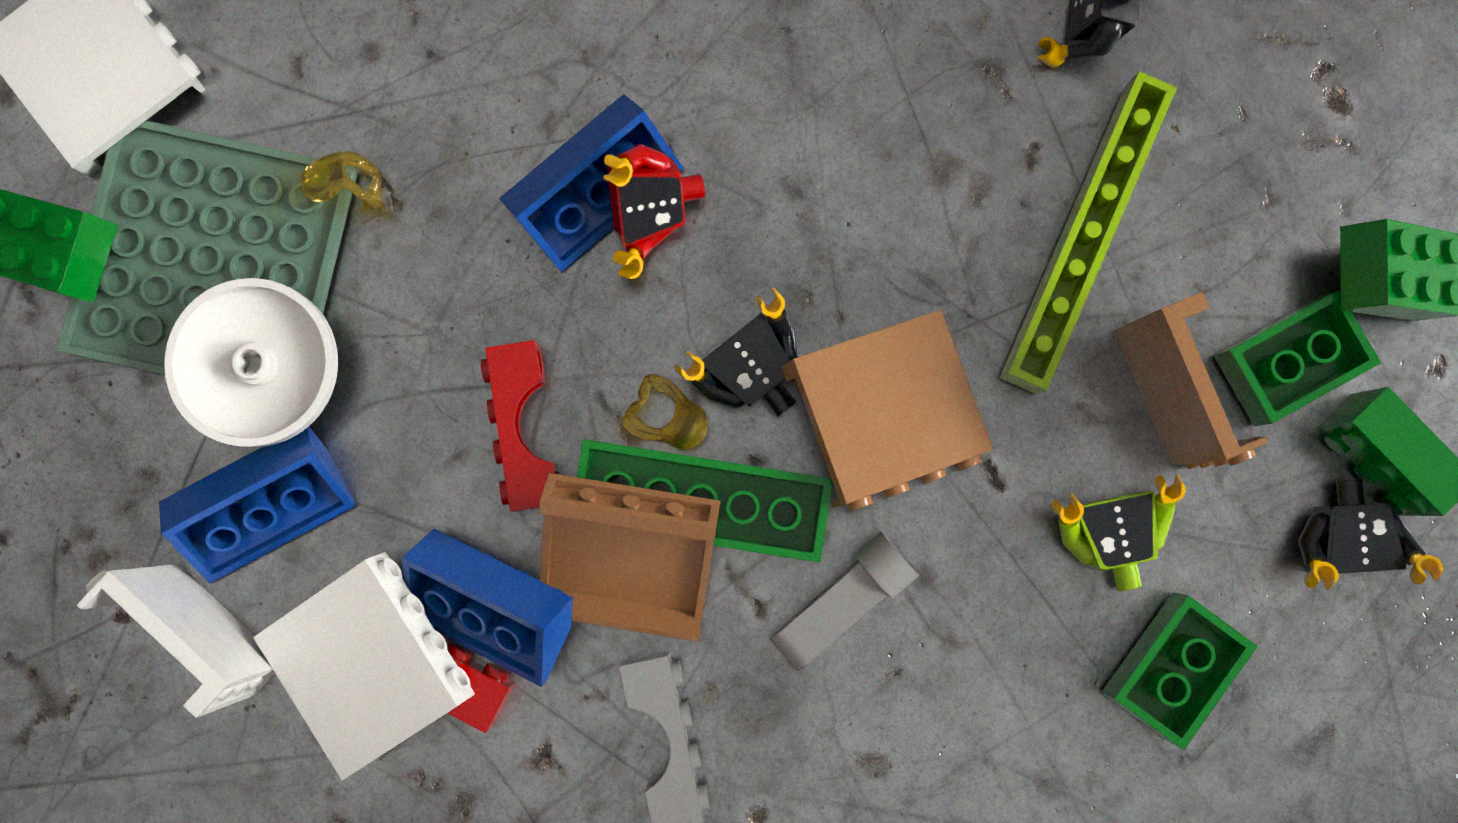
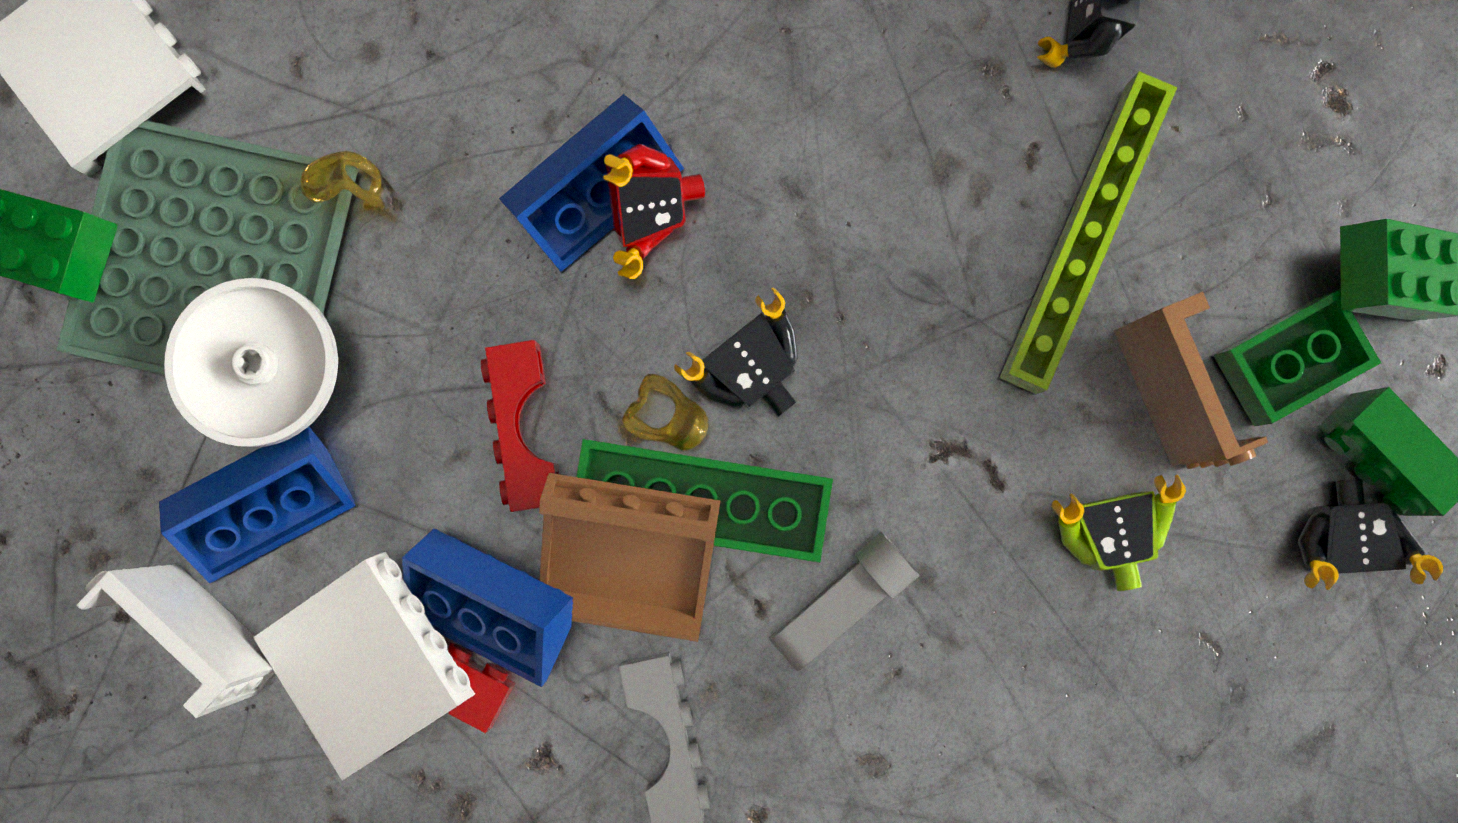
(890, 409): medium nougat panel -> none
(1179, 669): green brick -> none

